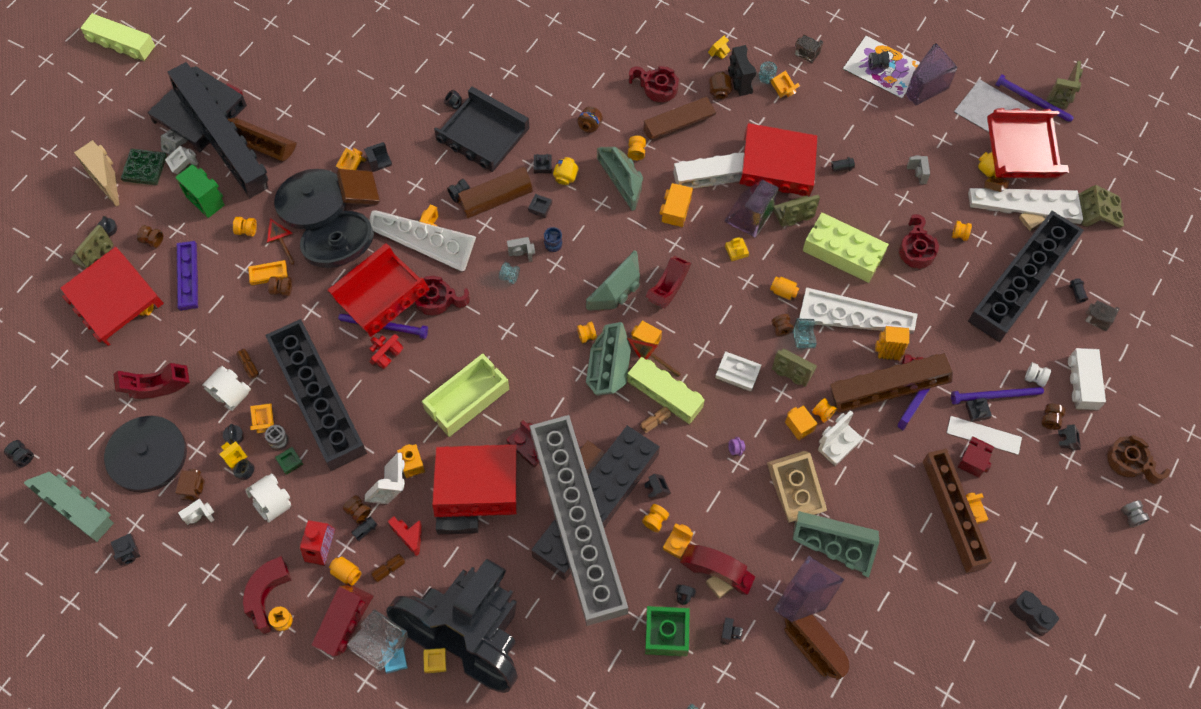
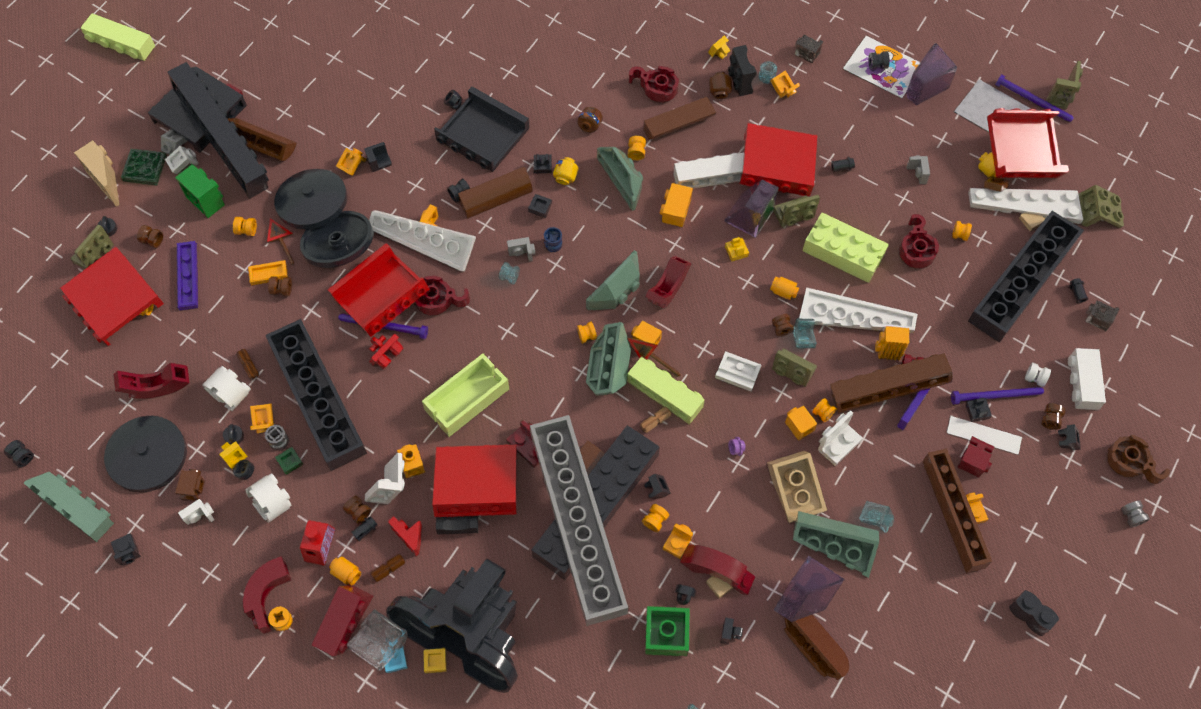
(357, 186): reddish brown tile -> none
(877, 515): none -> clear light blue bracket

